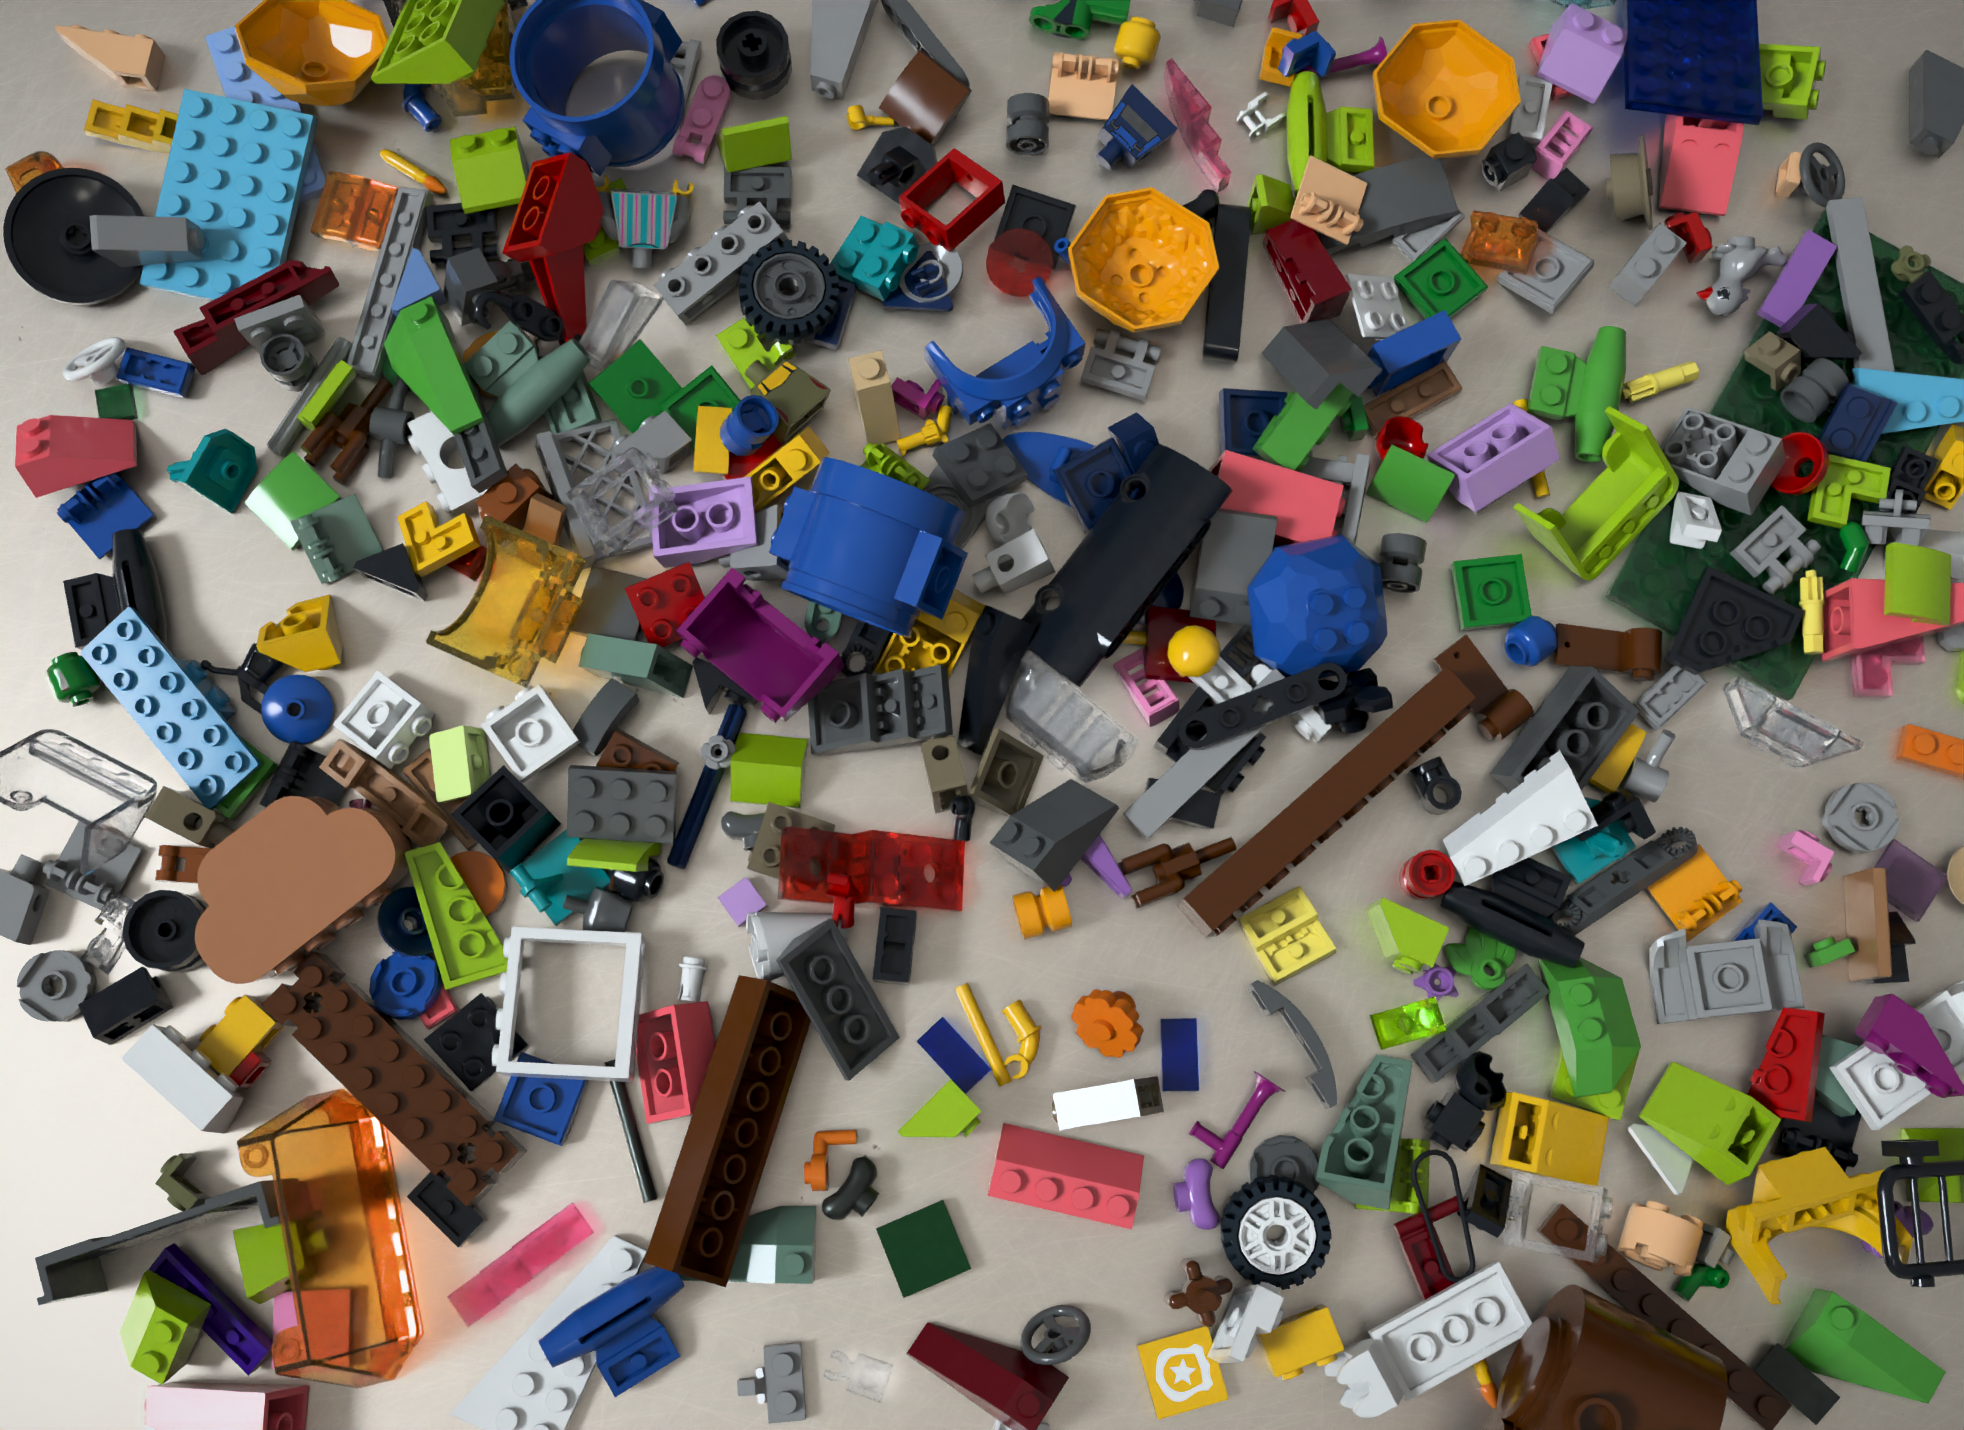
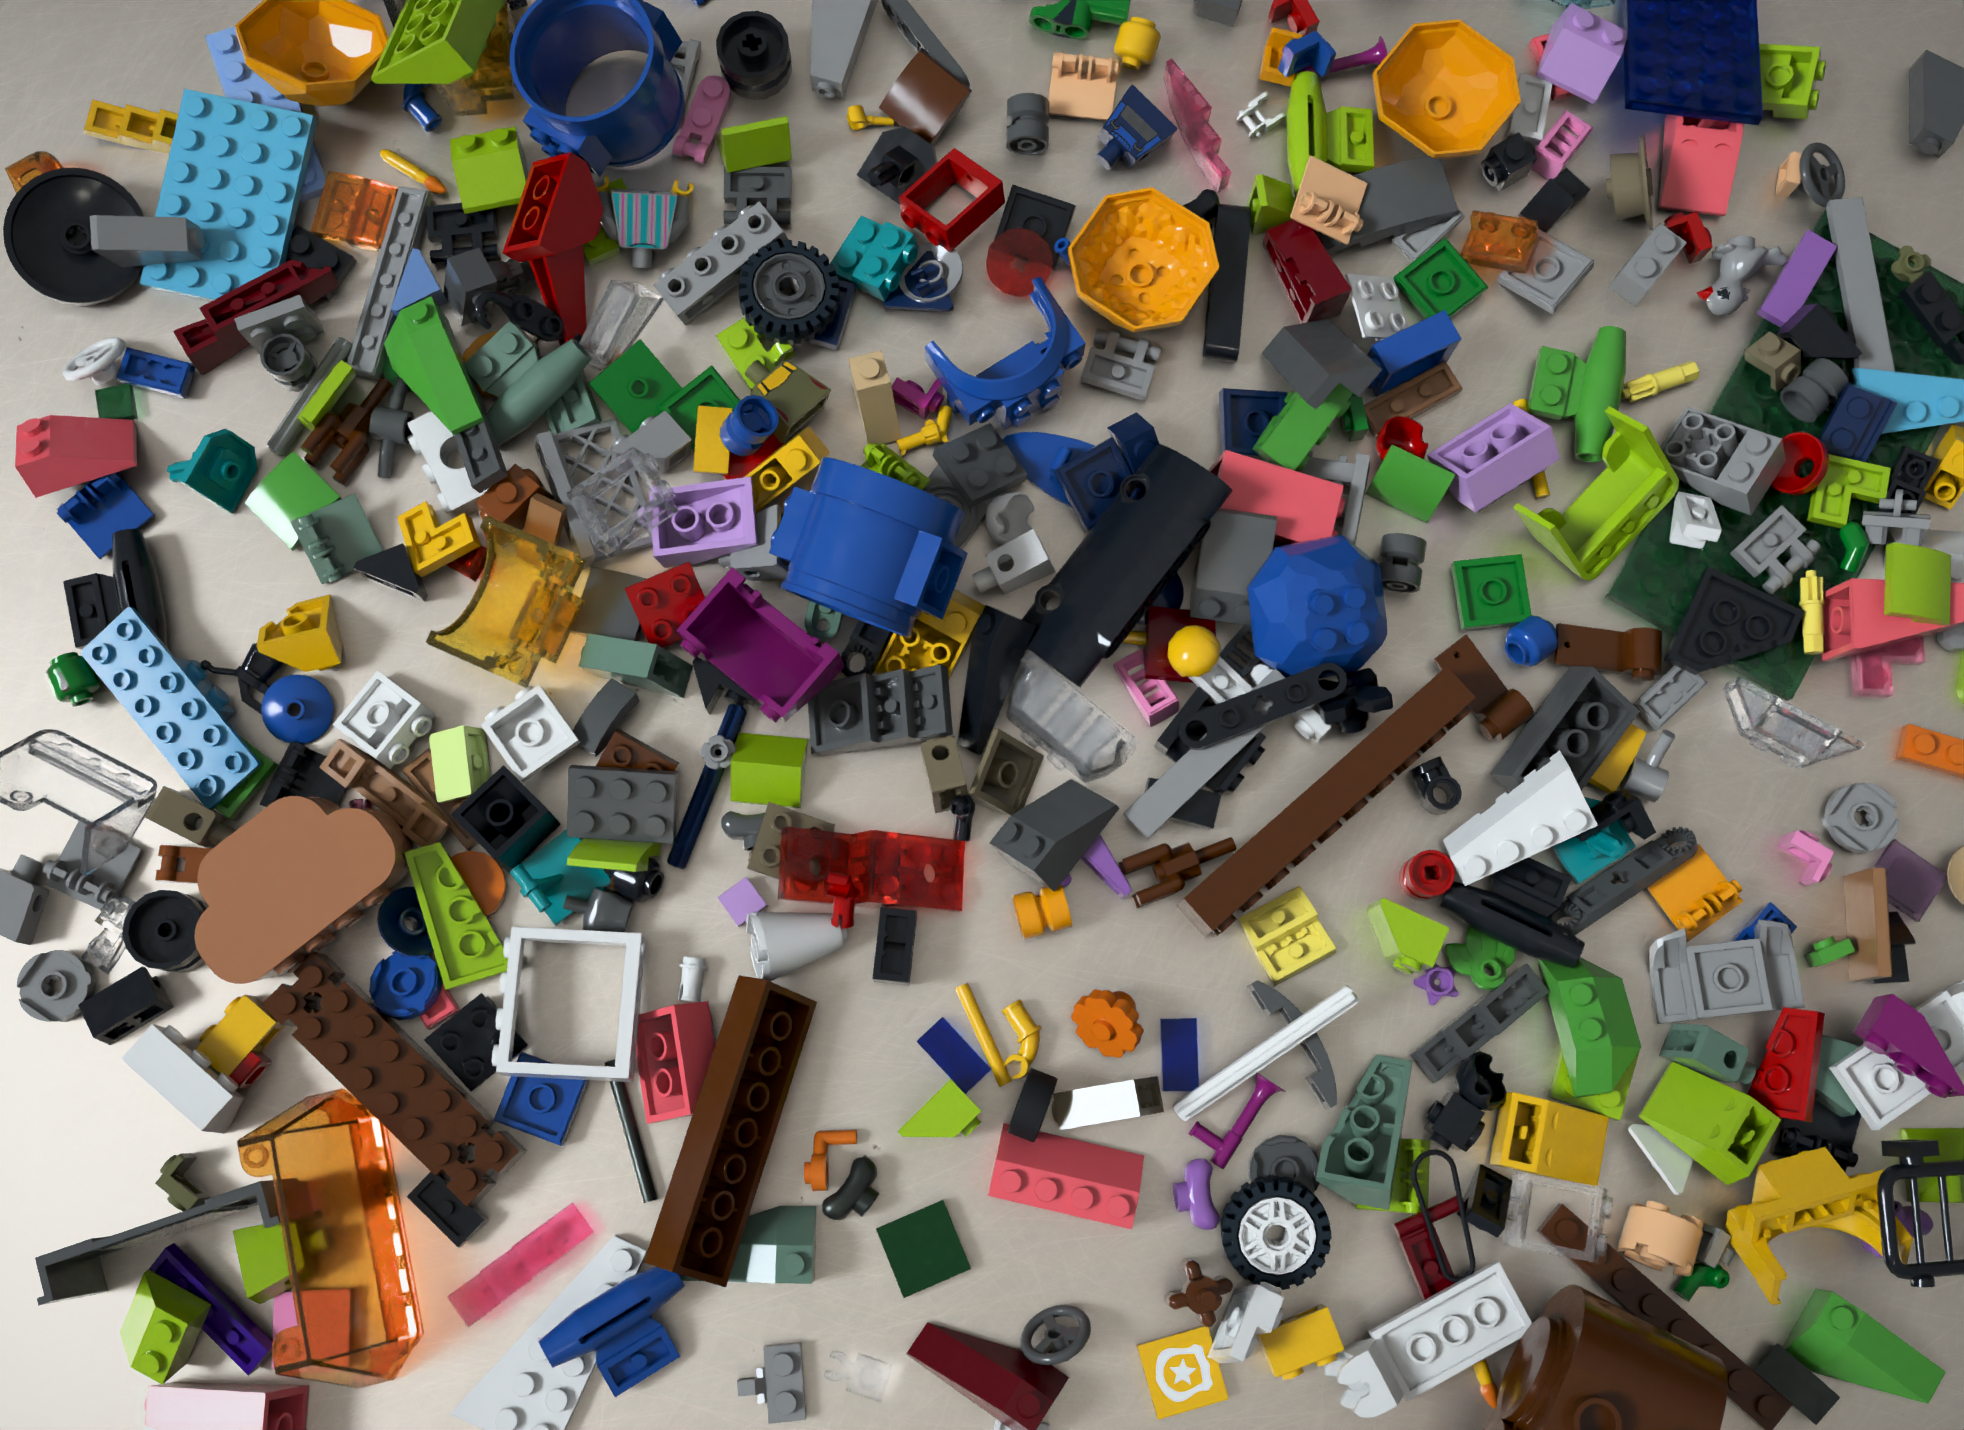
(127, 59): light nougat slope -> none
(319, 253): none -> black plate
(837, 998): dark grey slope -> none
(1032, 1105): none -> black tyre
(1265, 1053): none -> white axle
(1408, 1023): clear neon green slope -> none
(1708, 1053): none -> sand green torso

